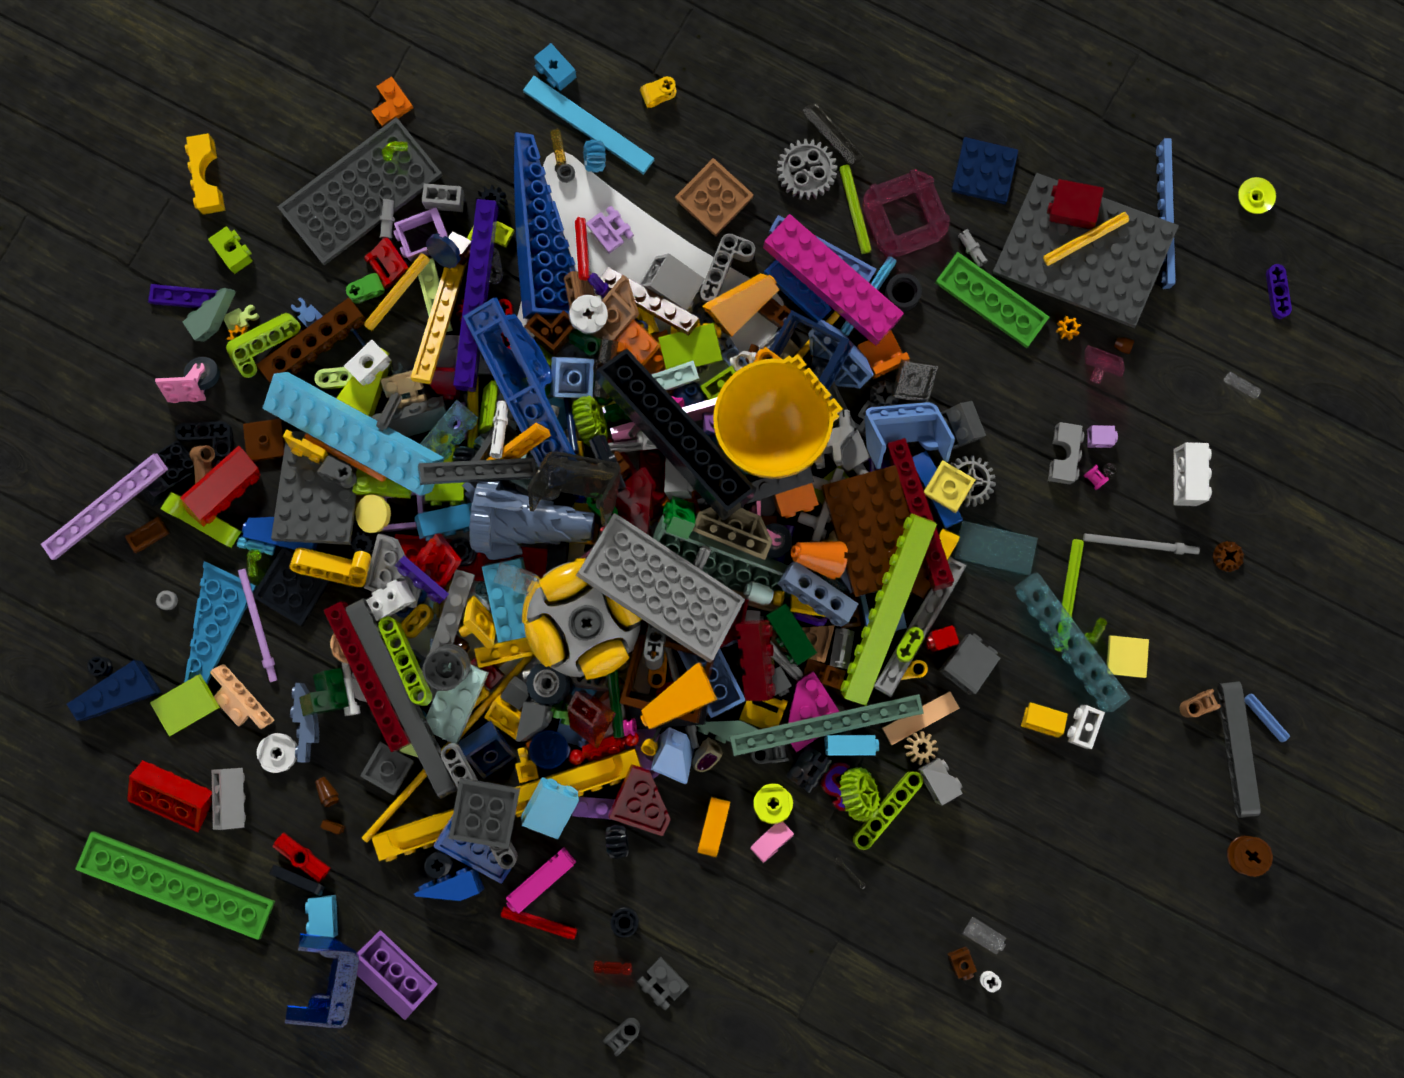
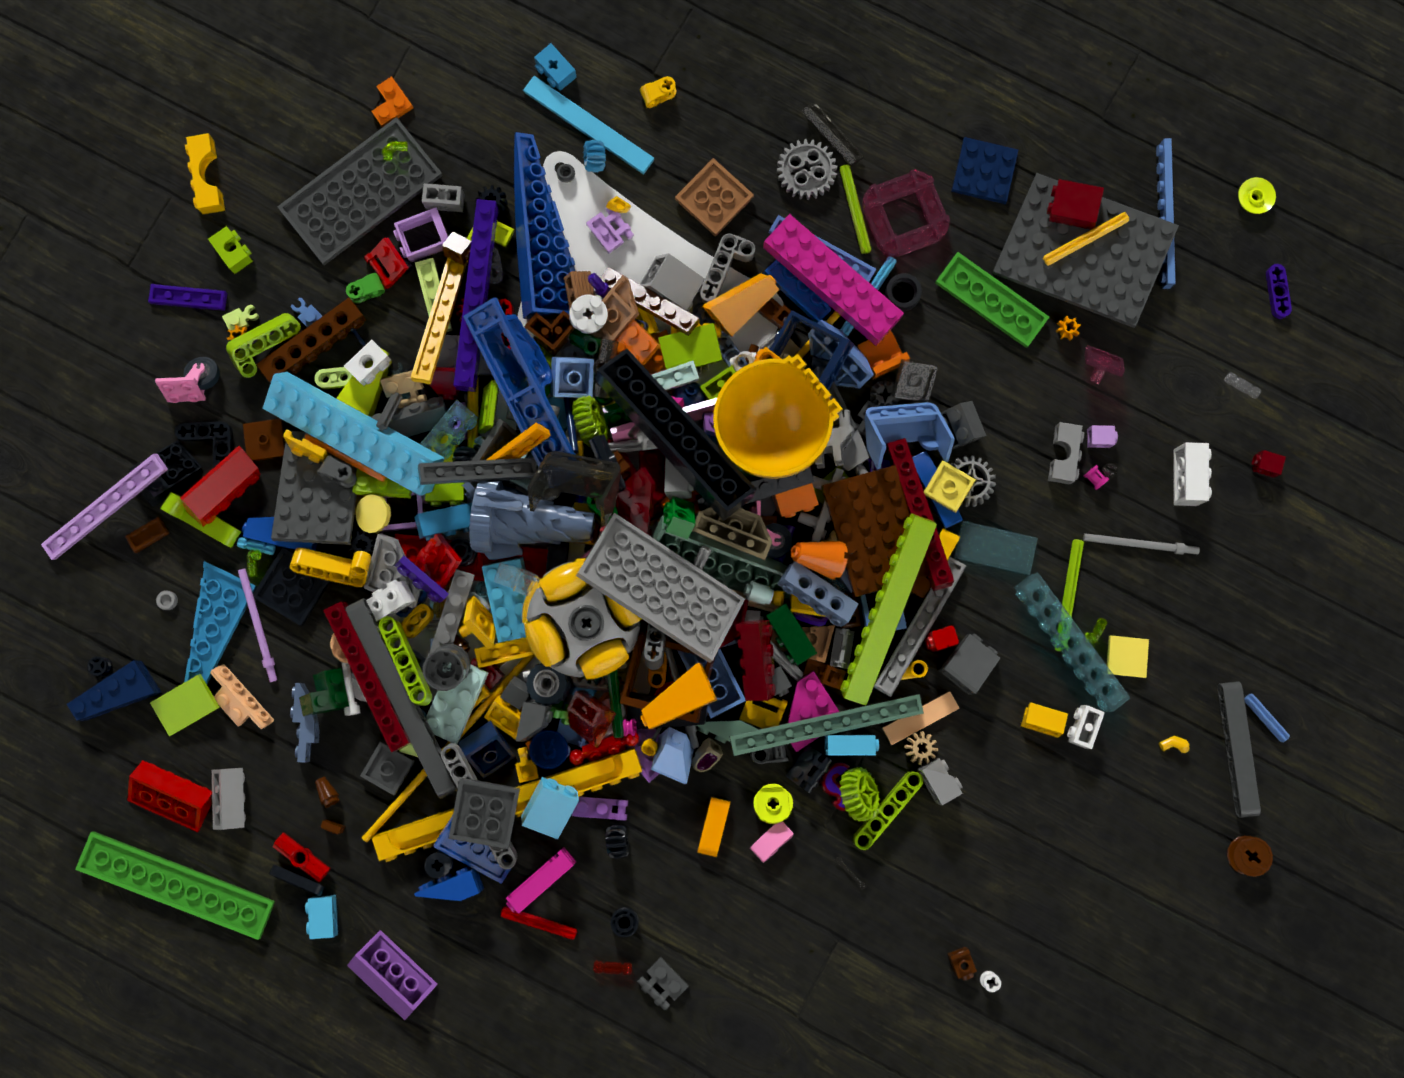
(202, 465): medium nougat piece -> none
(209, 317): sand green slope -> none
(267, 758): white plate -> none
(334, 1007): clear blue windscreen -> none
(387, 218): light grey pin -> none
(397, 291): yellow axle -> none
(443, 250): dark blue tile -> none
(500, 422): white pin -> none
(558, 147): clear yellow axle -> none
(582, 249): red axle -> none
(618, 205): none -> yellow tile
(620, 1038): dark grey piece -> none
(640, 803): dark red plate -> none
(906, 642): lime beam -> none
(972, 248): light grey pin -> none
(984, 936): clear hinge -> none
(1124, 344): reddish brown hose -> none
(1177, 742): none -> yellow arm
(1202, 702): medium nougat piece -> none
(1220, 553): reddish brown gear -> none
(1268, 463): none -> dark red brick

